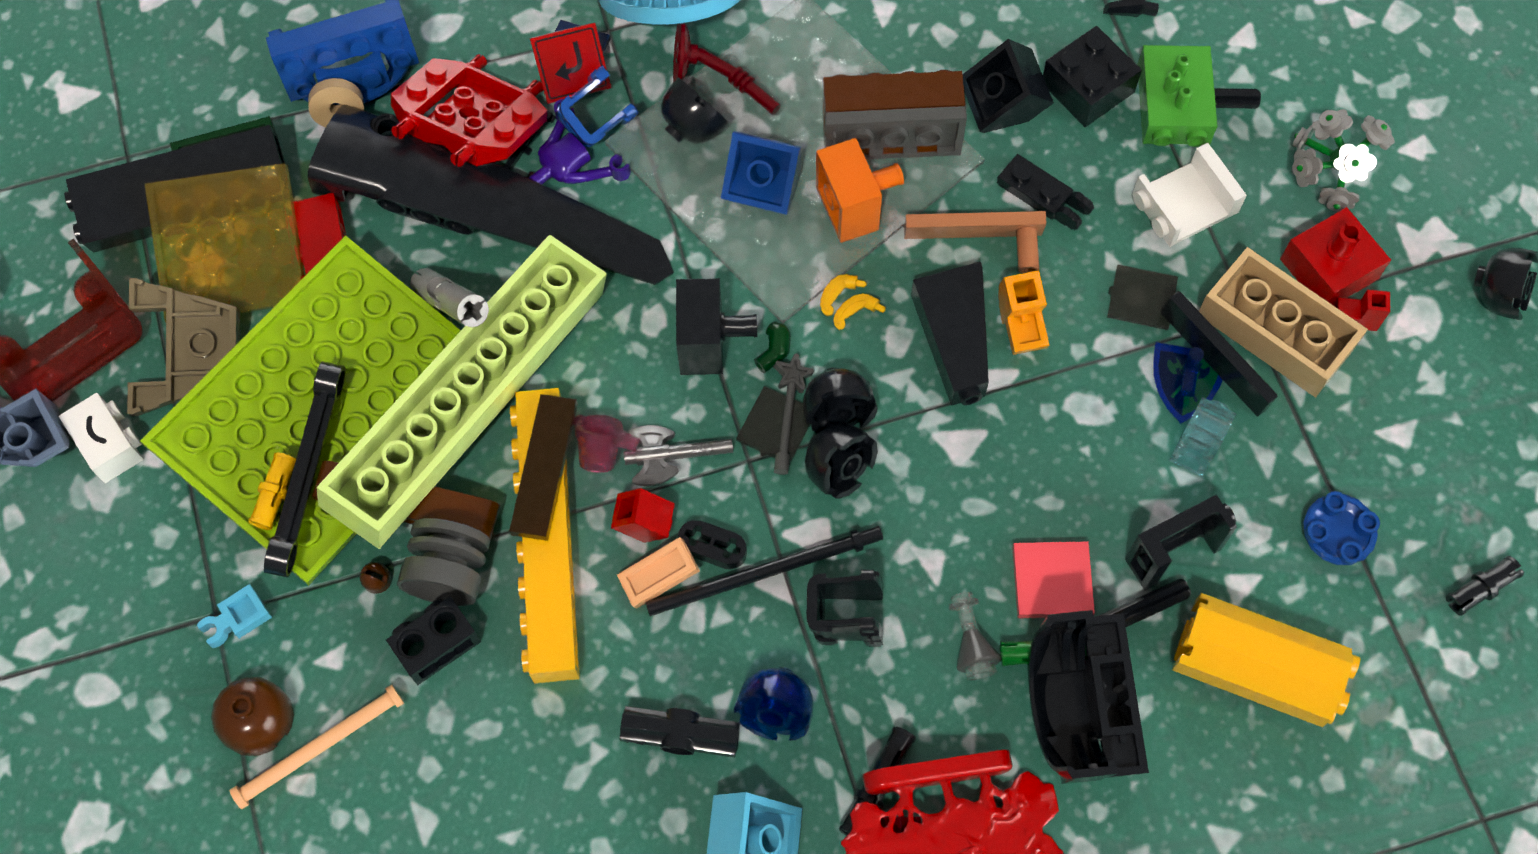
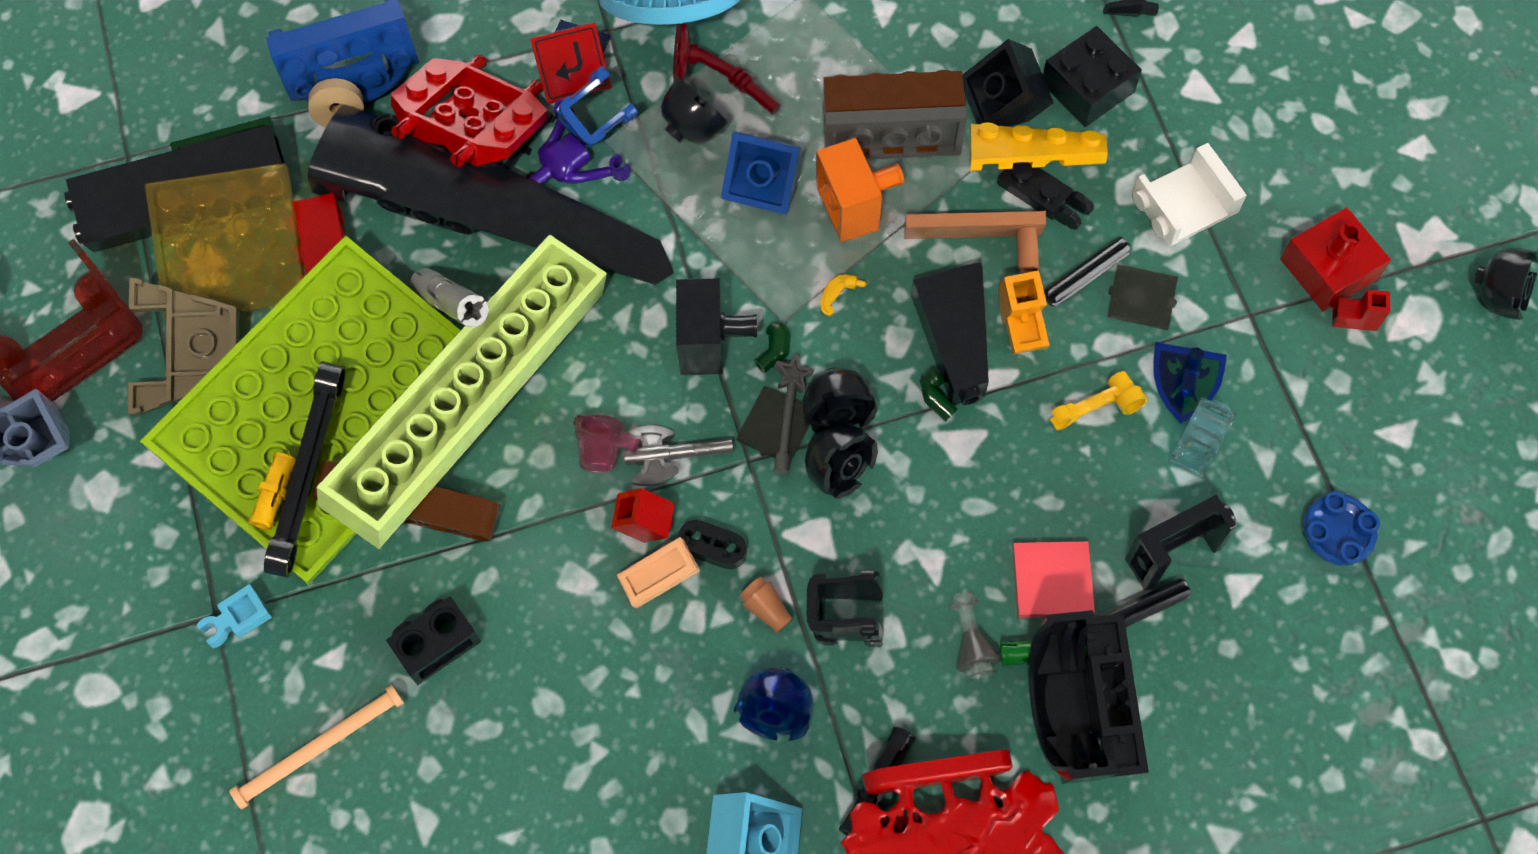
(101, 437): white brick -> none
(252, 716): reddish brown cylinder -> none
(373, 584): reddish brown hinge -> none
(443, 561): dark grey wheel -> none
(543, 467): dark brown tile -> none
(547, 569): yellow brick -> none
(679, 731): black piece -> none
(766, 604): none -> nougat cone
(853, 541): black bar -> none
(855, 304): yellow piece -> none
(933, 398): none -> dark green arm
(1036, 146): none -> yellow wing
(1087, 271): none -> axle
(1121, 391): none -> yellow brick
(1180, 95): bright green piece -> none
(1219, 353): black tile -> none
(1265, 661): yellow brick -> none
(1281, 321): tan brick -> none
(1349, 160): light grey plant -> none
(1484, 585): black pin -> none

